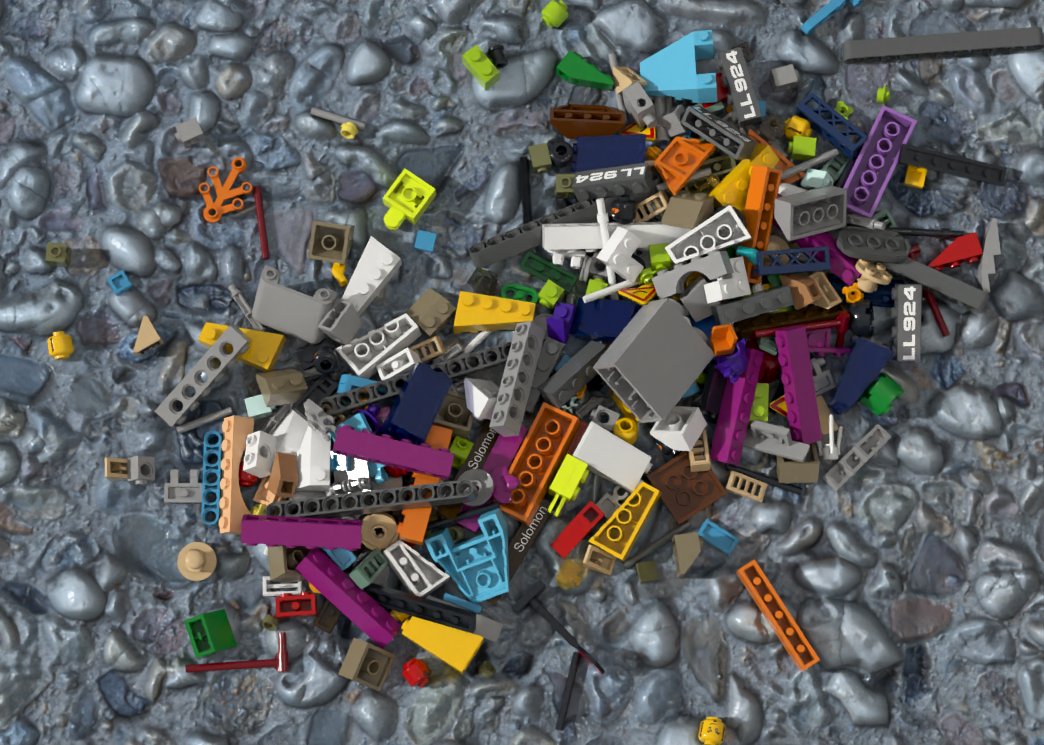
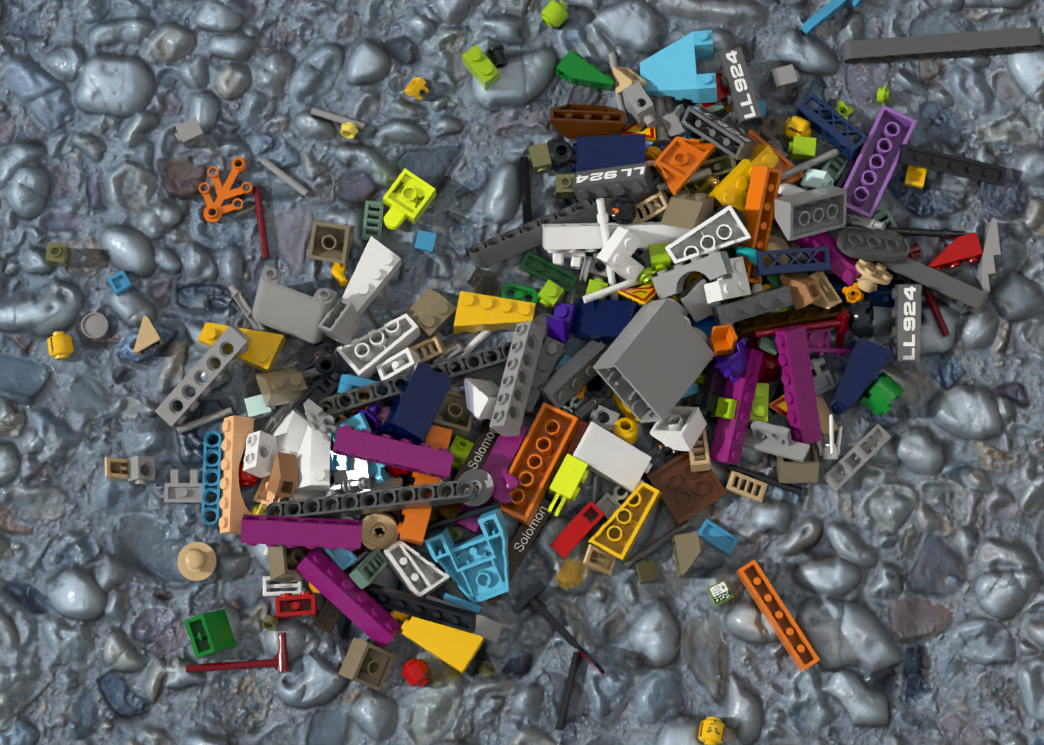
(94, 325): none -> light grey piece
(285, 177): none -> light grey piece
(373, 205): none -> sand green slope
(415, 86): none -> yellow tile
(719, 592): none -> tile
(726, 408): none -> lime tile

